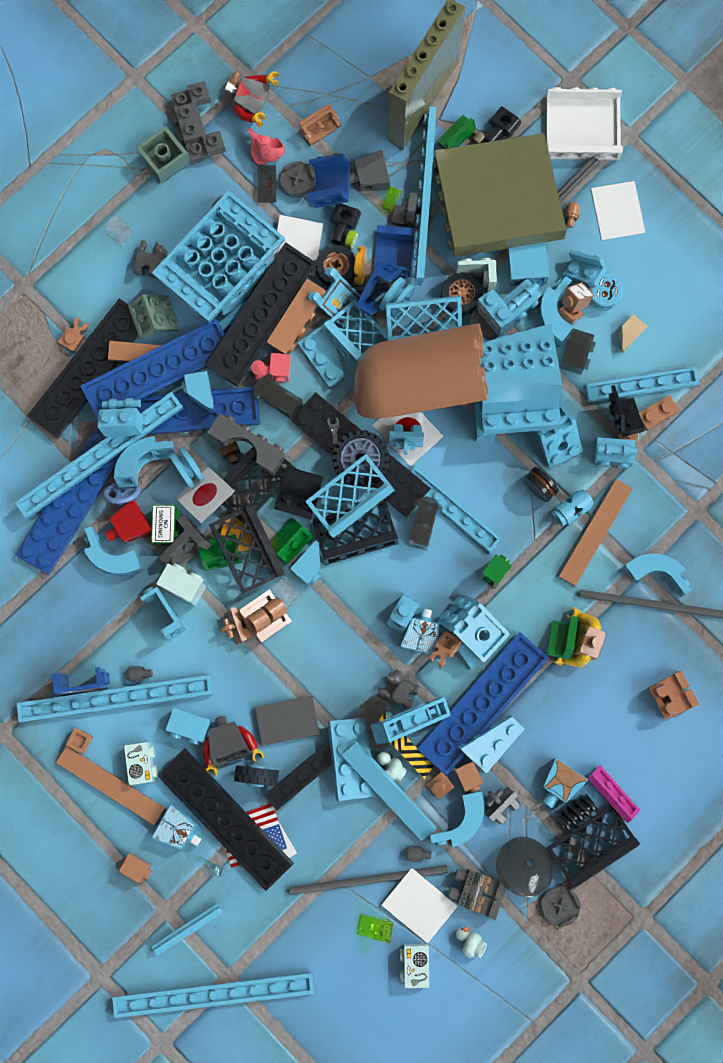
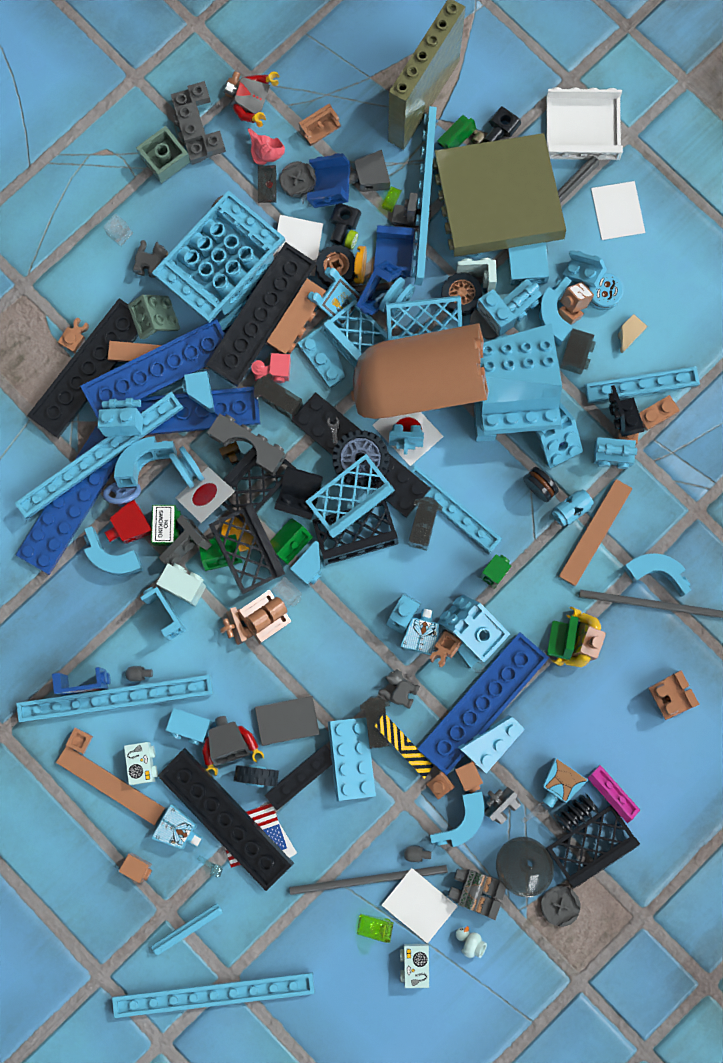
(388, 791): medium azure tile -> none
(394, 766): light aqua animal -> none
(410, 720): medium azure brick -> none
(572, 213): nougat cylinder -> none

